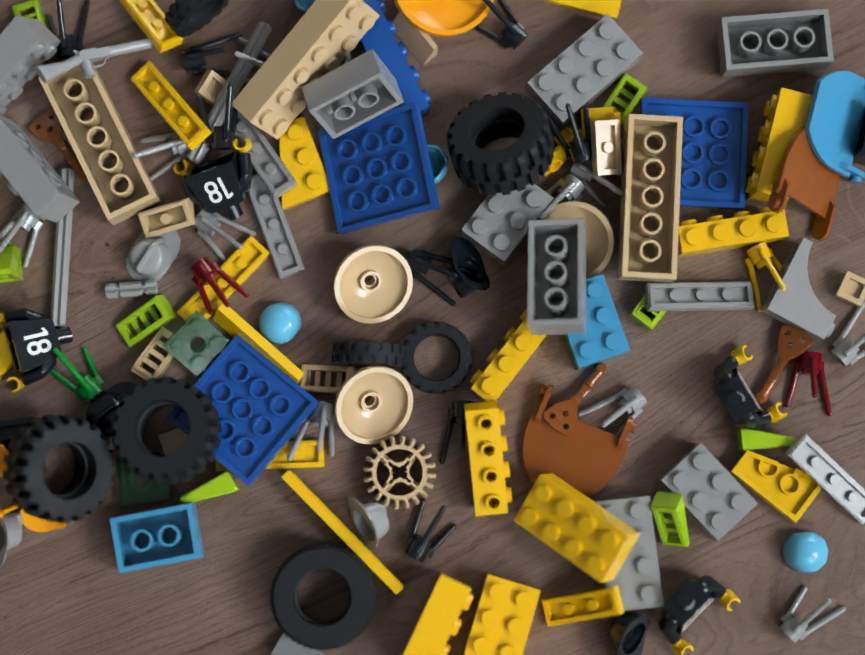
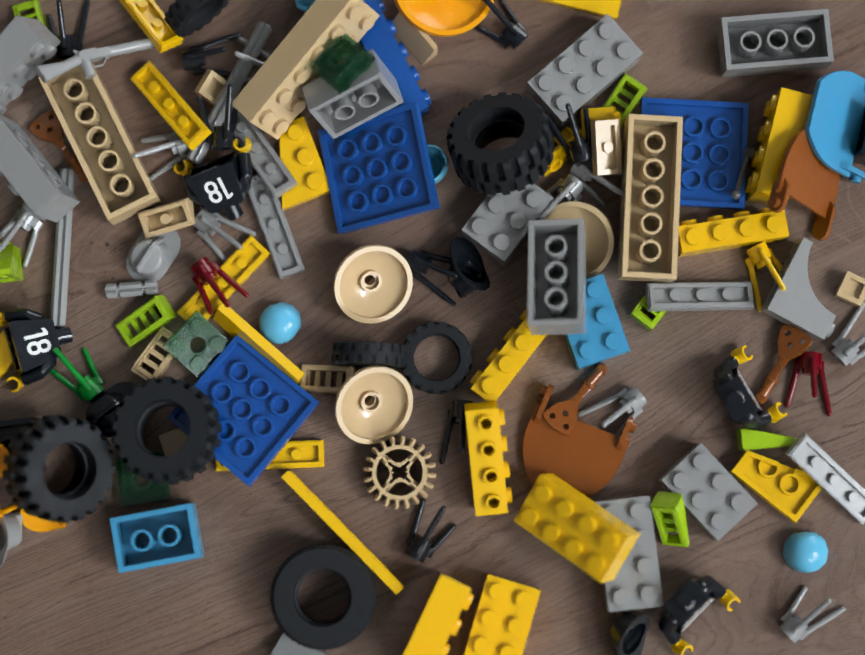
(218, 486): lime slope -> none
(321, 417): light grey plant -> none
(342, 75): none -> clear green piece
(368, 521): light grey piece -> none
(582, 606): yellow tile -> none
(748, 153): none -> dark grey hinge

